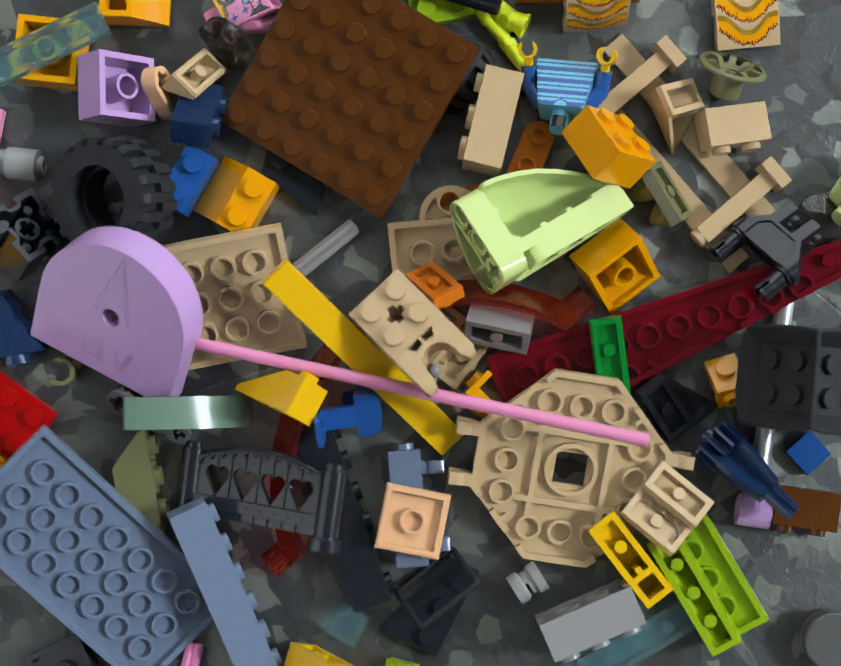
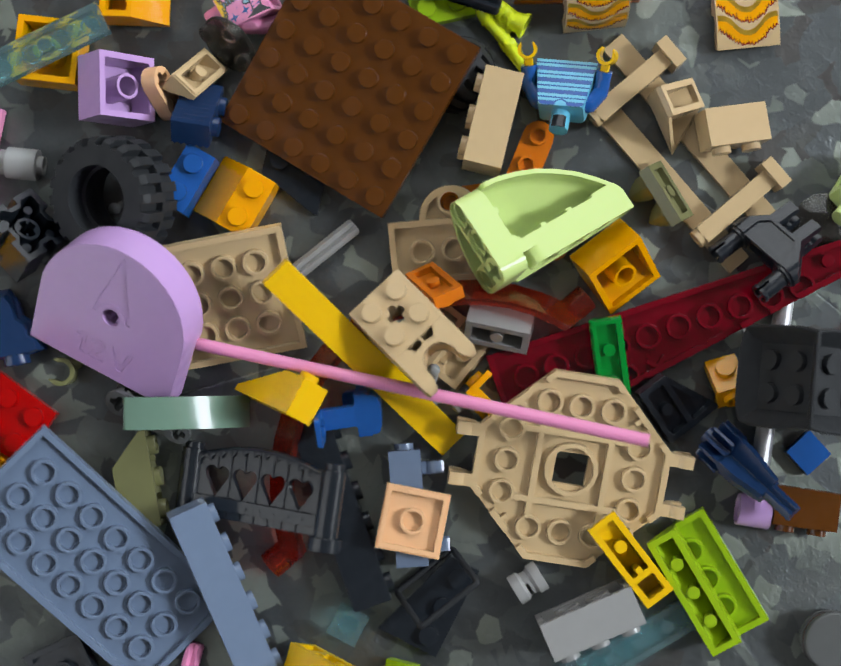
(609, 146): light orange brick -> none
(666, 508): tan slope -> none
(728, 77): olive wheel -> none

